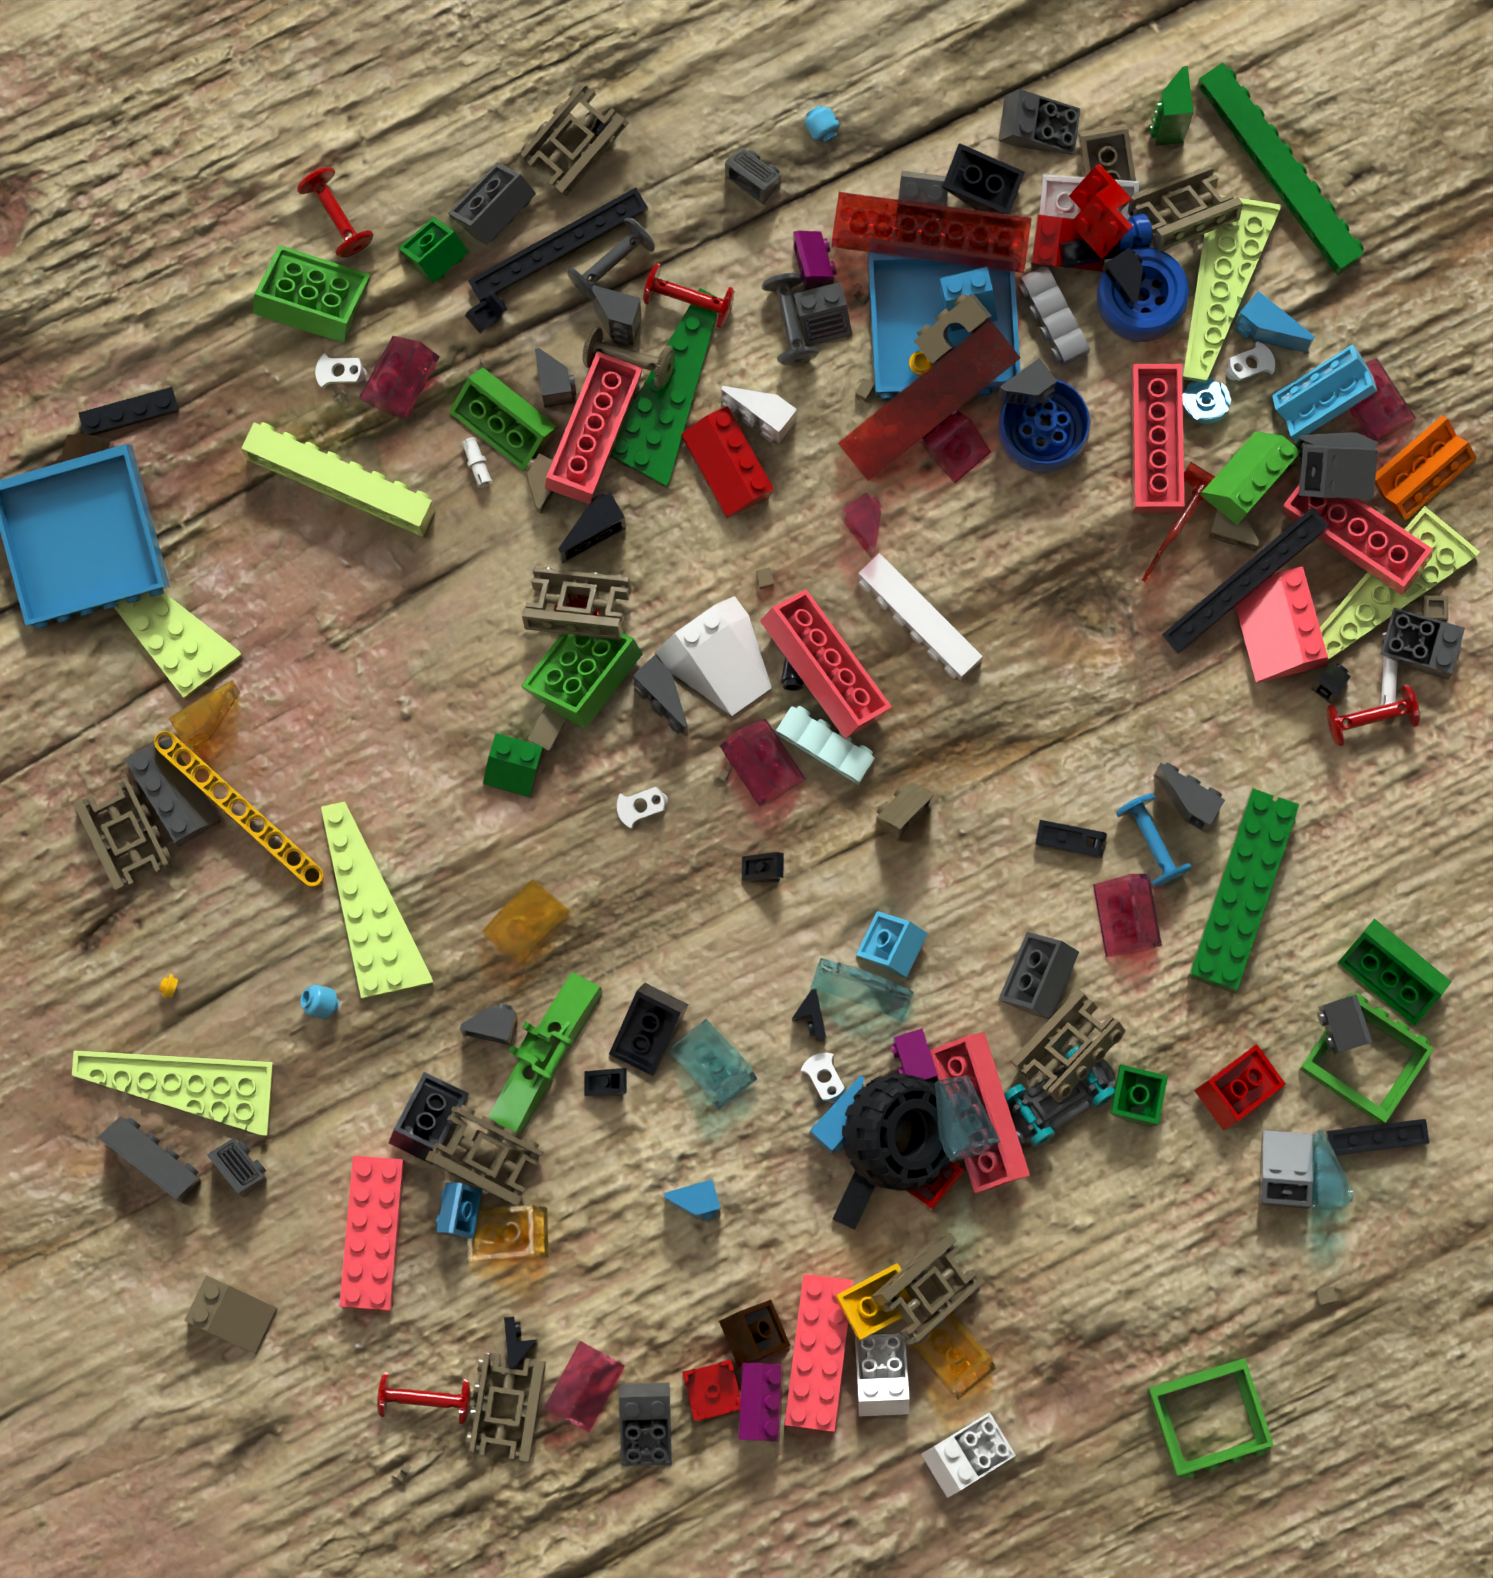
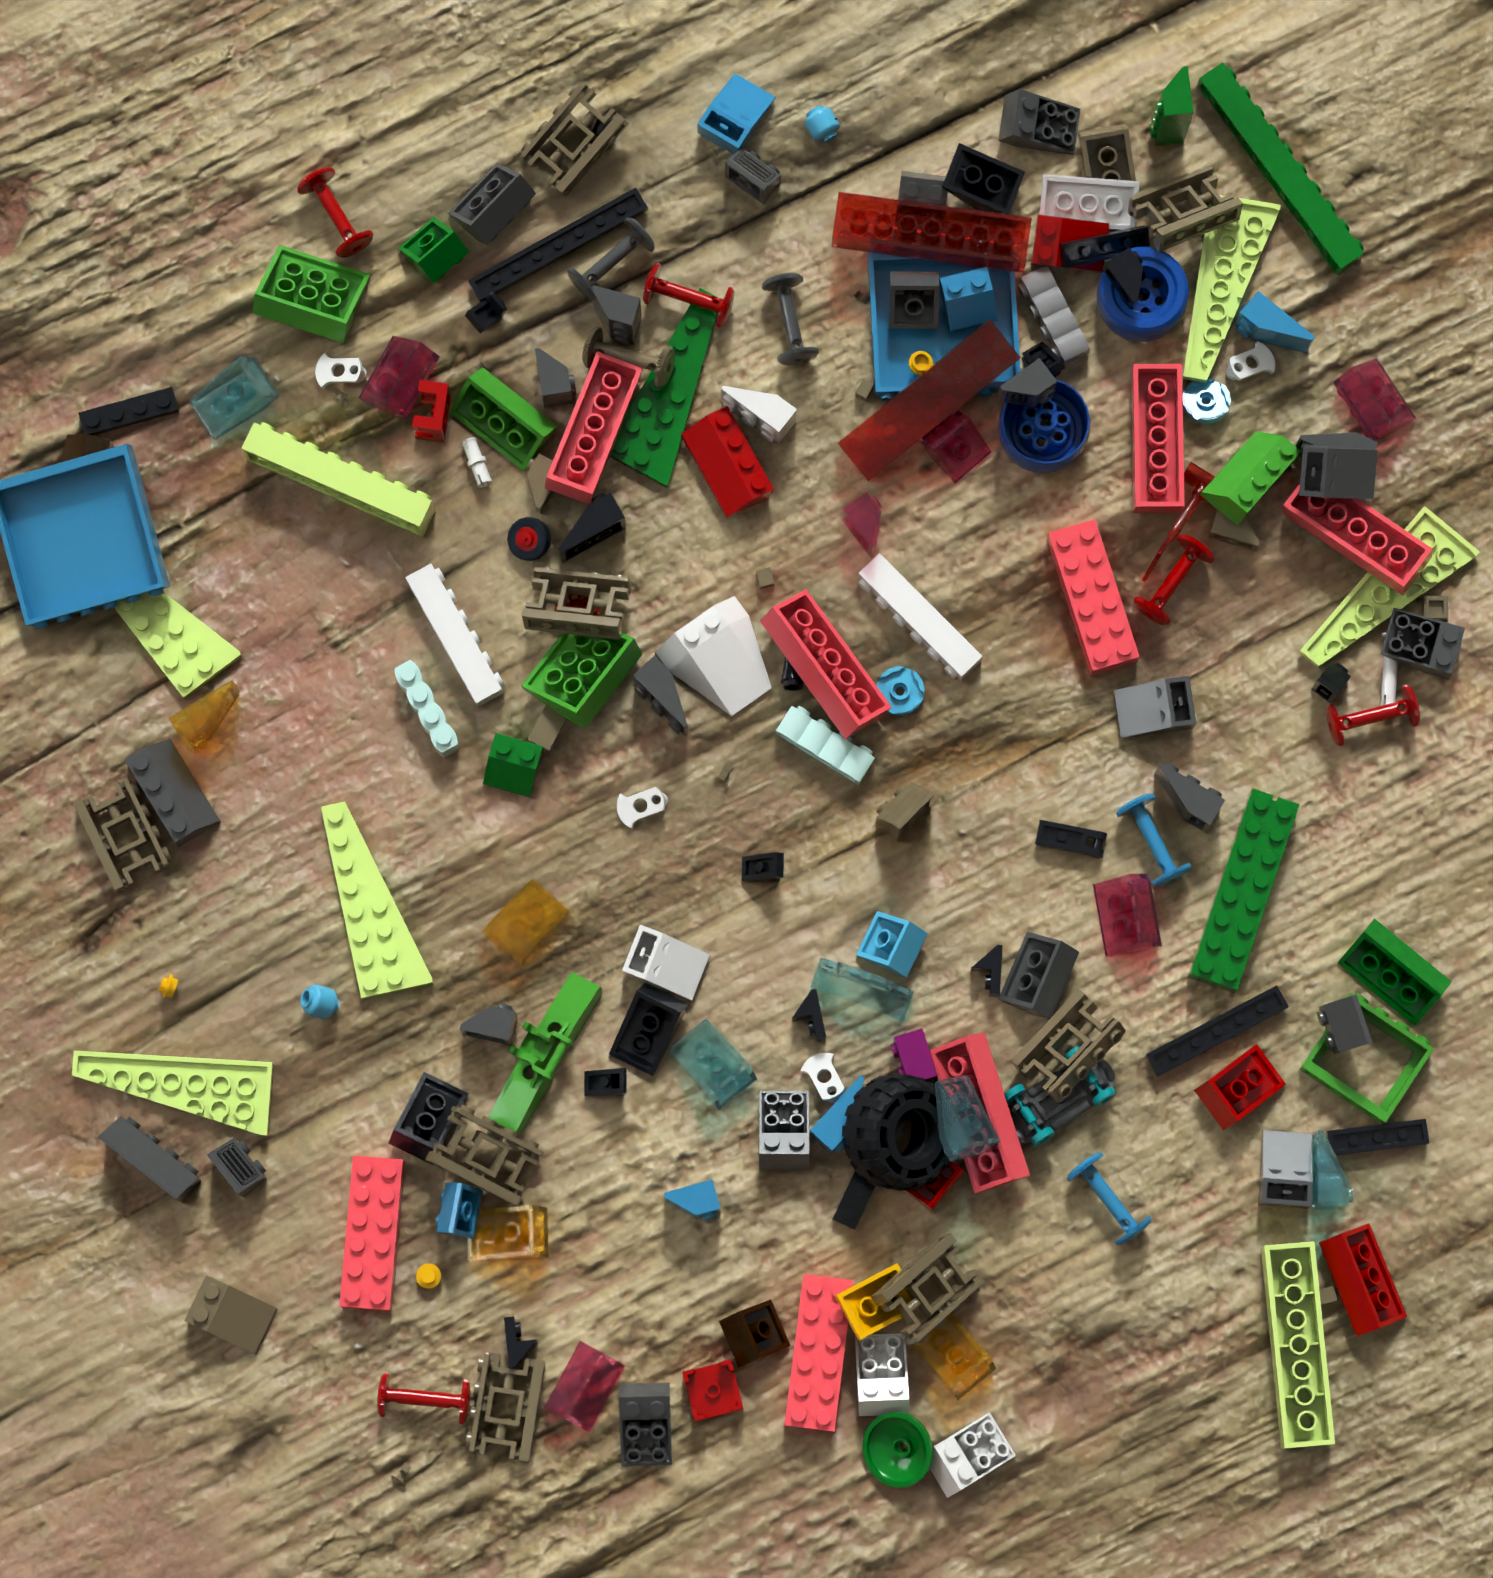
(233, 798): yellow beam -> none
(234, 396): none -> clear light blue slope
(424, 705): none -> light aqua brick
(428, 1276): none -> yellow plate
(438, 396): none -> red panel
(454, 635): none -> white brick
(529, 538): none -> black wheel
(665, 962): none -> white slope
(735, 114): none -> dark azure slope
(761, 1402): magenta slope -> none
(762, 762): clear pink slope -> none
(783, 1130): none -> dark grey slope
(813, 259): magenta slope -> none
(822, 314): dark grey slope -> none
(885, 1450): none -> green dish
(907, 680): none -> medium azure plate
(913, 299): none -> dark grey slope
(934, 340): dark tan arch -> none
(991, 963): none -> black slope
(1047, 356): none -> black slope
(1092, 597): none -> coral brick
(1100, 216): red bracket -> none
(1109, 1198): none -> dark azure hose
(1139, 235): blue wheel -> none
(1139, 1096): green slope -> none
(1155, 707): none -> slope
(1175, 577): none -> red hose
(1217, 1031): none -> black plate
(1245, 580): black plate -> none
(1262, 1436): bright green piece -> none
(1281, 627): coral slope -> none
(1297, 1345): none -> yellowish green brick
(1324, 392): medium azure slope -> none
(1362, 1279): none -> red slope
(1423, 468): orange slope -> none

